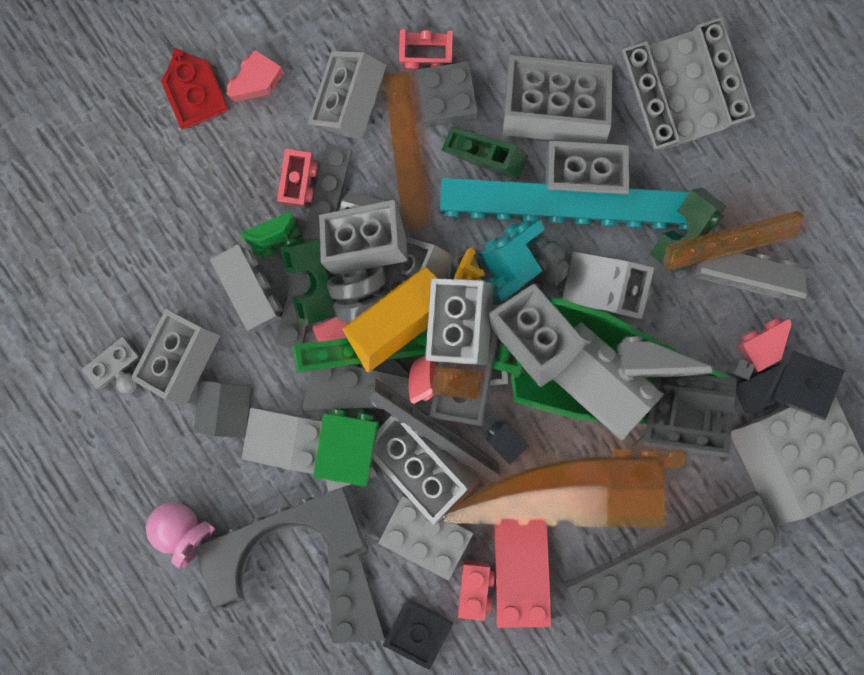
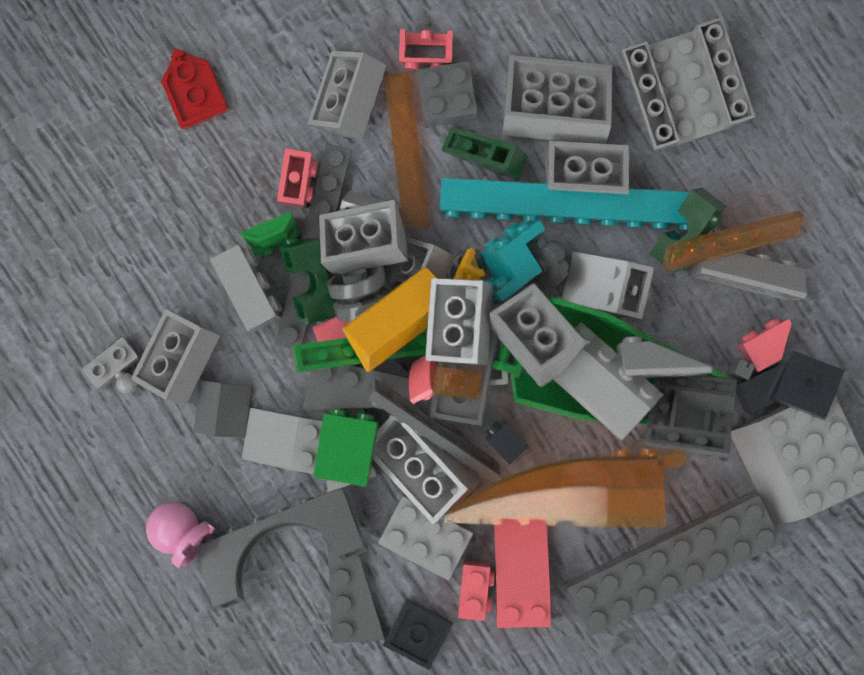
(256, 78): coral slope -> none

